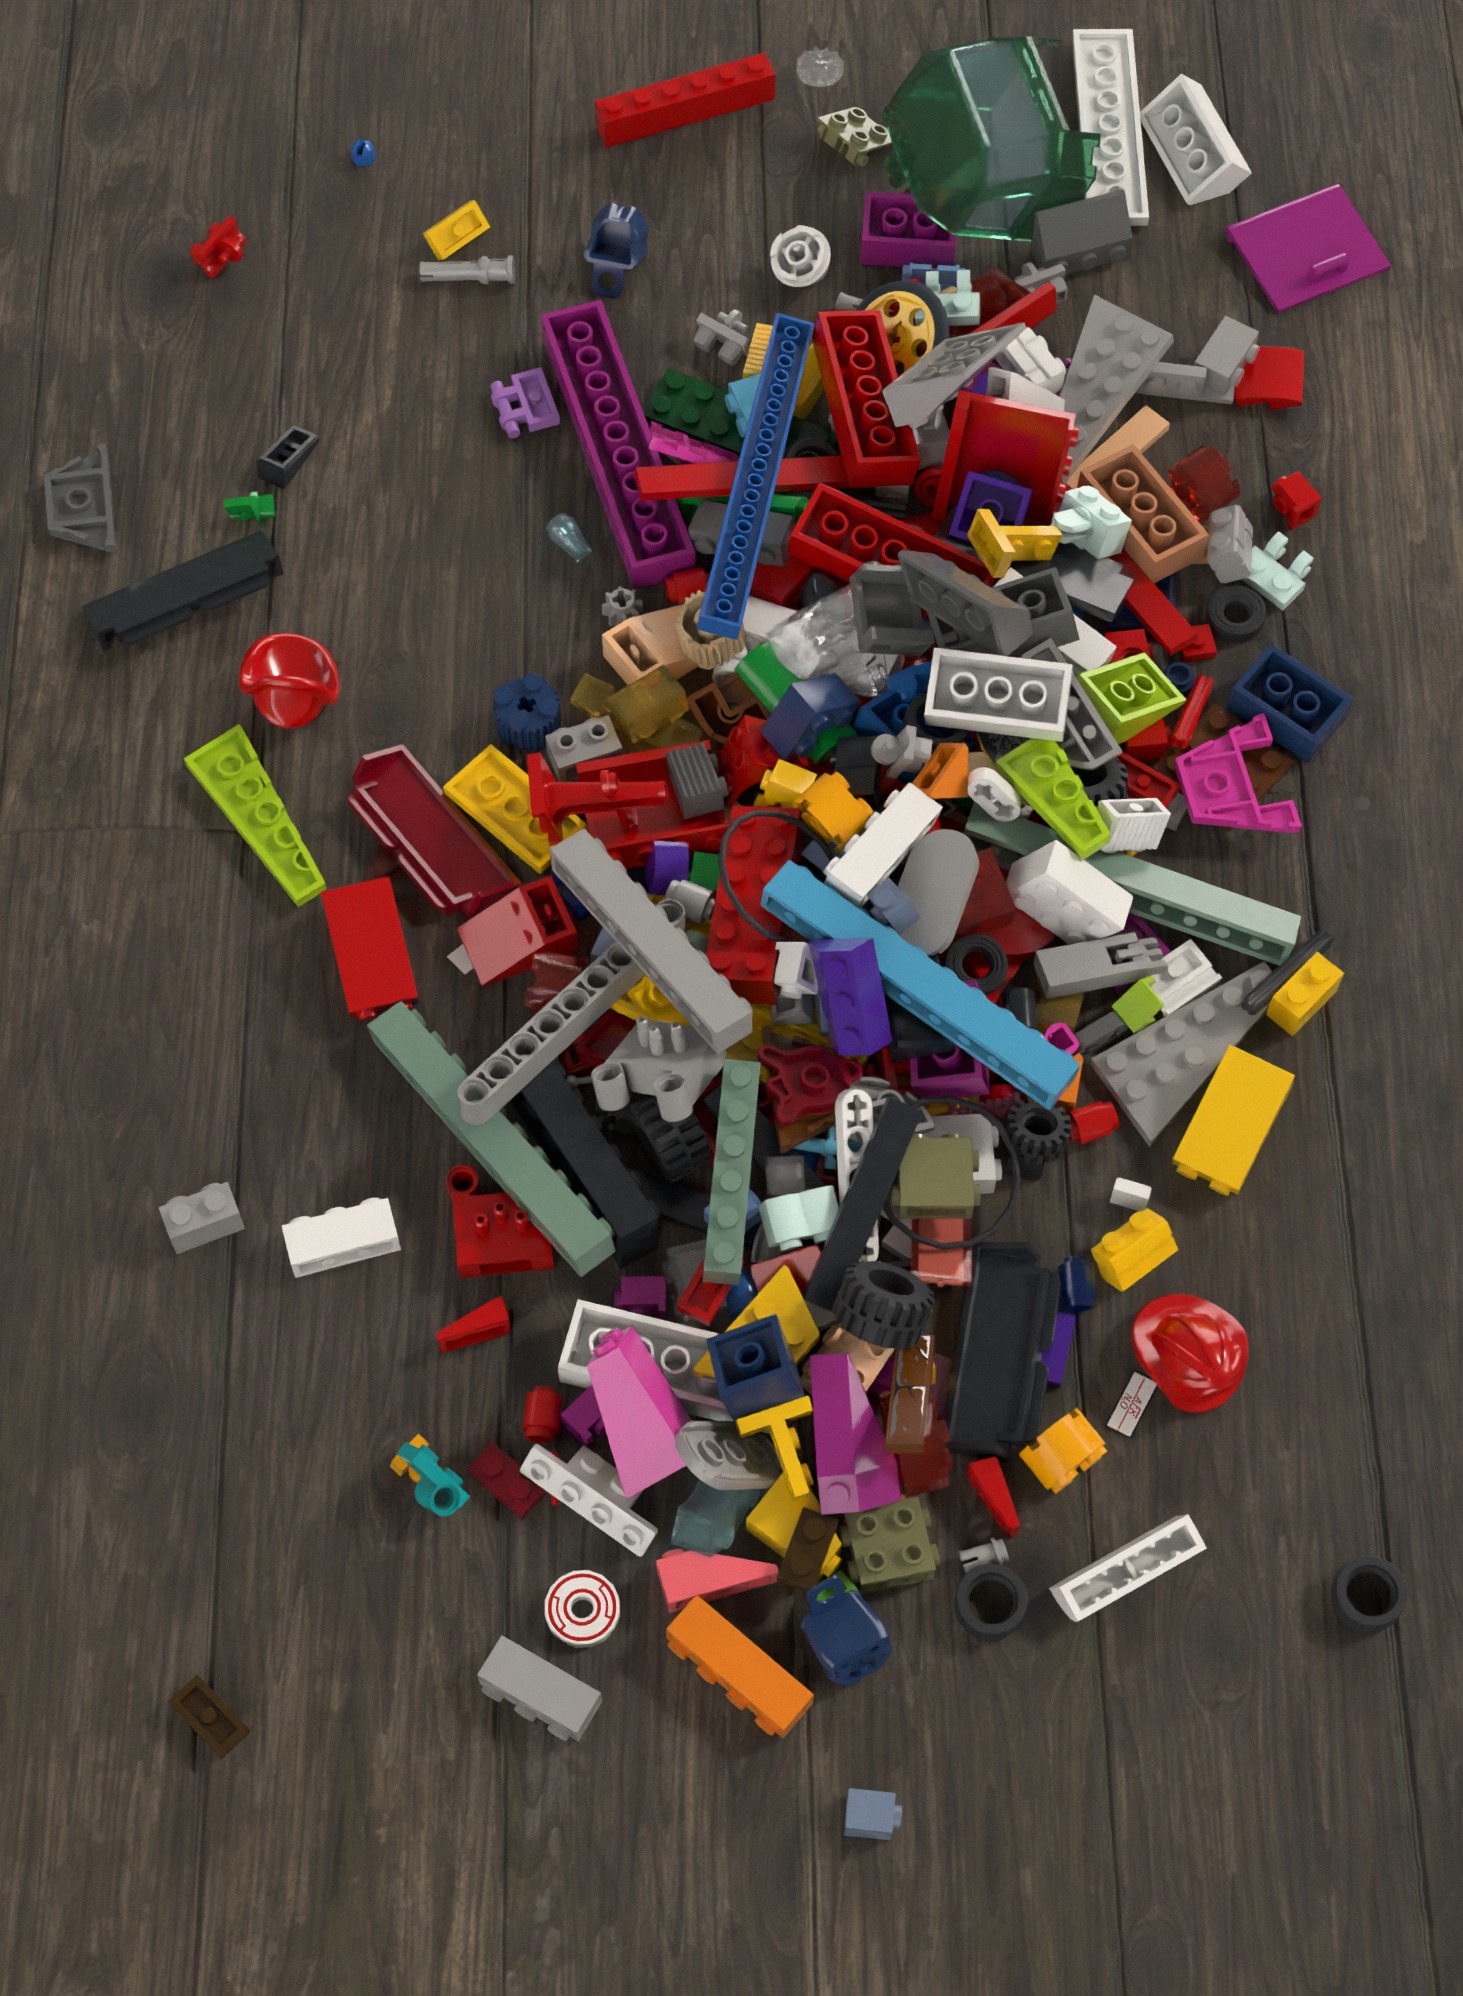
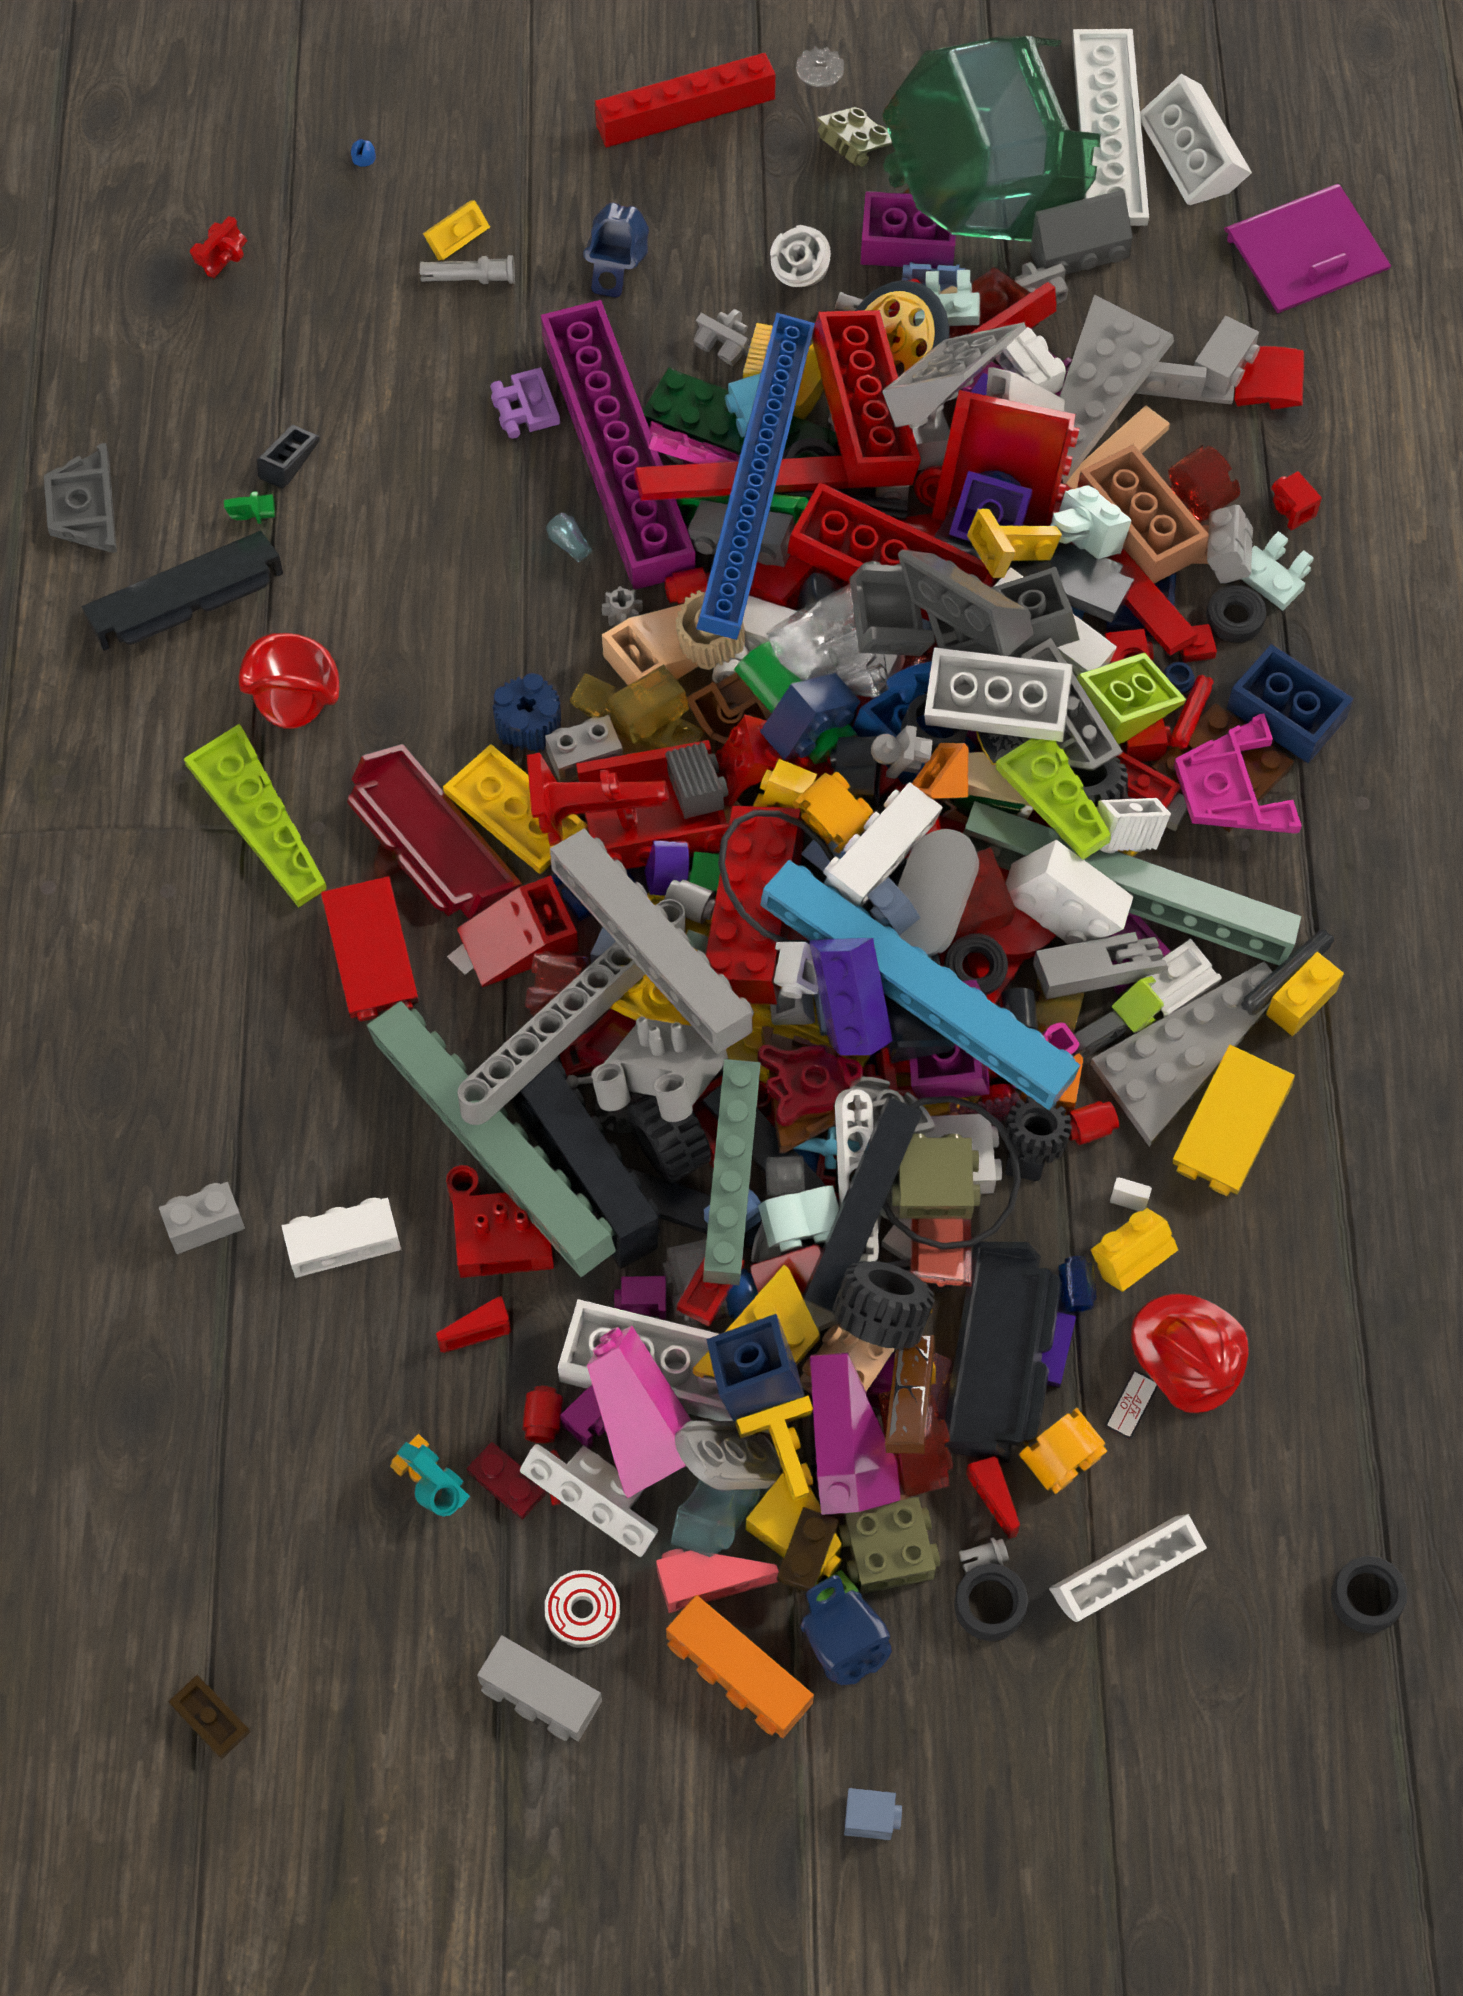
(998, 792): white beam -> none

